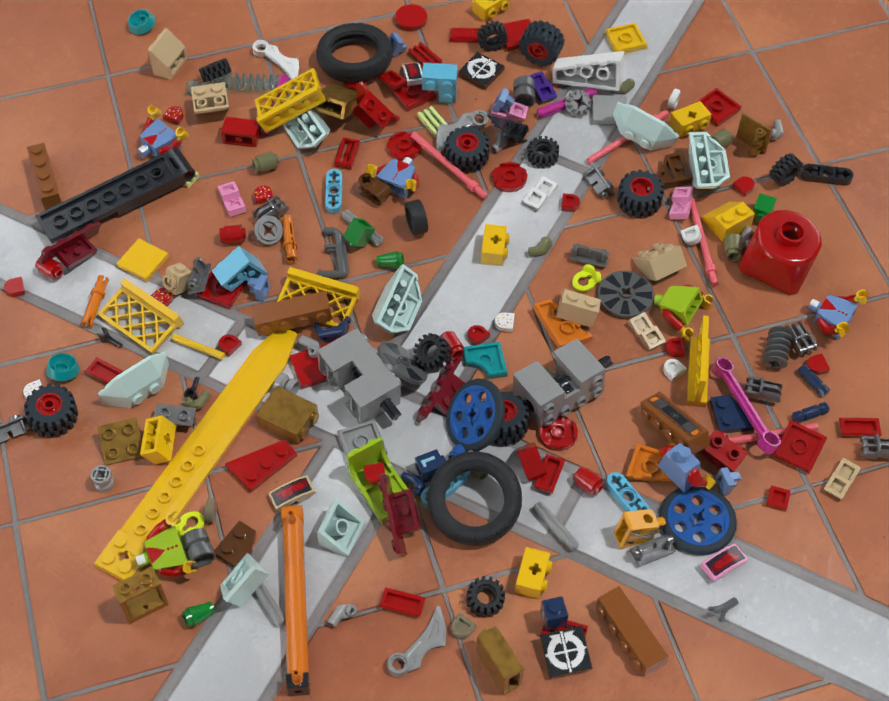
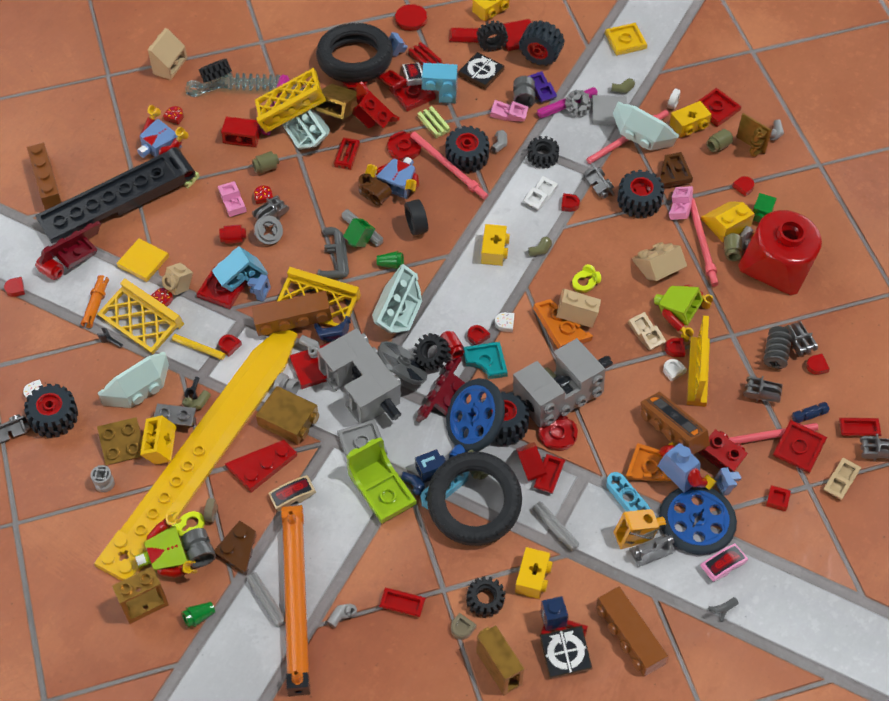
(62, 367): teal hat -> none
(102, 370): red tile -> none
(141, 21): teal hat -> none
(198, 277): flat silver hinge -> none
(209, 98): tan slope -> none
(243, 581): light aqua slope -> none
(289, 65): white piece -> none
(289, 244): orange pin -> none
(332, 185): medium azure beam -> none
(339, 528): light aqua slope -> none
(372, 472): red tile -> none
(401, 513): dark red bracket -> none
(432, 637): light grey piece -> none
(467, 120): light grey piece -> none
(503, 101): medium blue tile -> none
(509, 177): red tile -> none
(510, 128): black hinge -> none
(588, 481): red brick -> none
(591, 71): white wedge -> none
(593, 256): flat silver hinge -> none
(622, 282): dark grey piece -> none
(691, 235): white tile -> none
(707, 161): light aqua wedge -> none
(723, 369): dark pink piece -> none
(729, 415): dark blue wing -> none
(786, 169): black tyre -> none
(813, 380): dark blue axle -> none
(820, 178): black beam -> none
(836, 312): torso -> none

